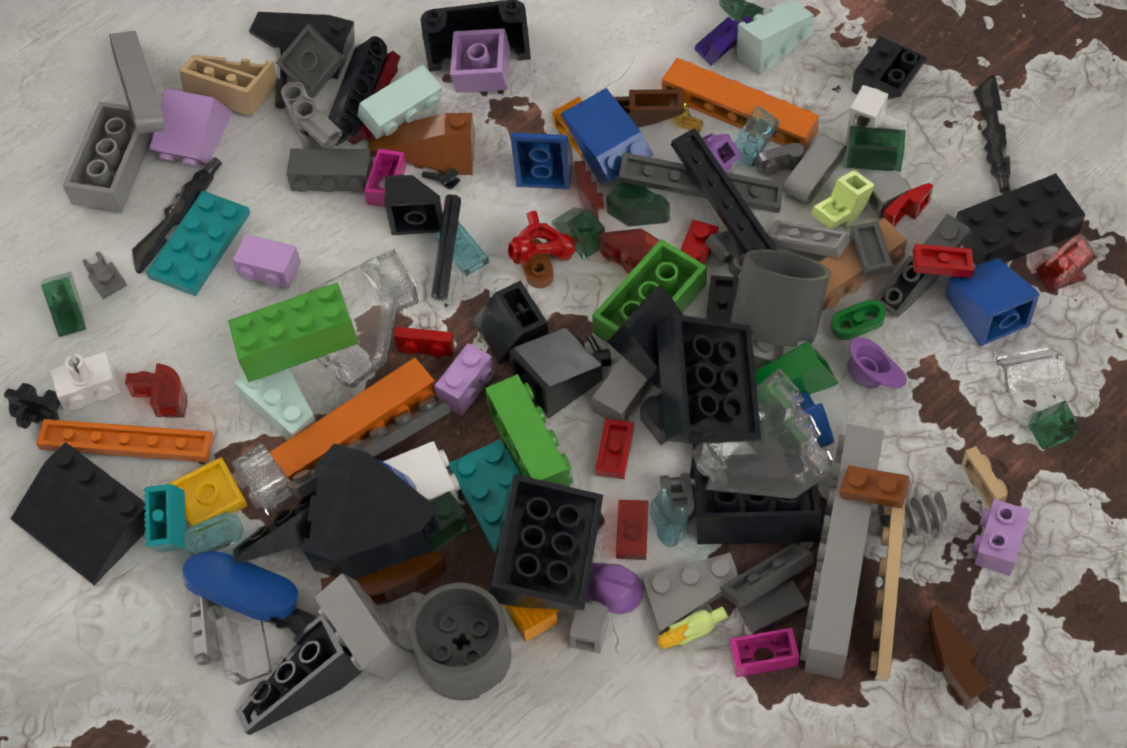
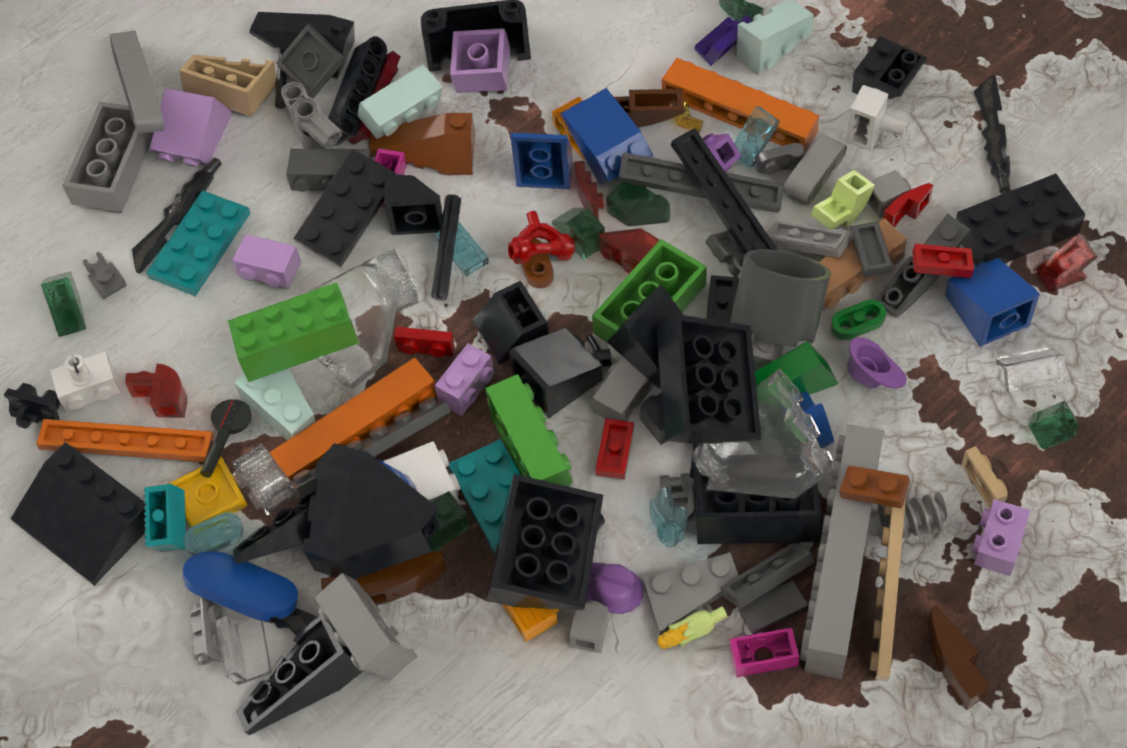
(227, 418): none -> pearl dark grey piece
(345, 208): none -> black plate
(448, 180): black hand -> none
(458, 617): dark grey brick -> none
(632, 529): clear red plate -> none
(694, 242): red plate -> none
(875, 148): clear green brick -> none

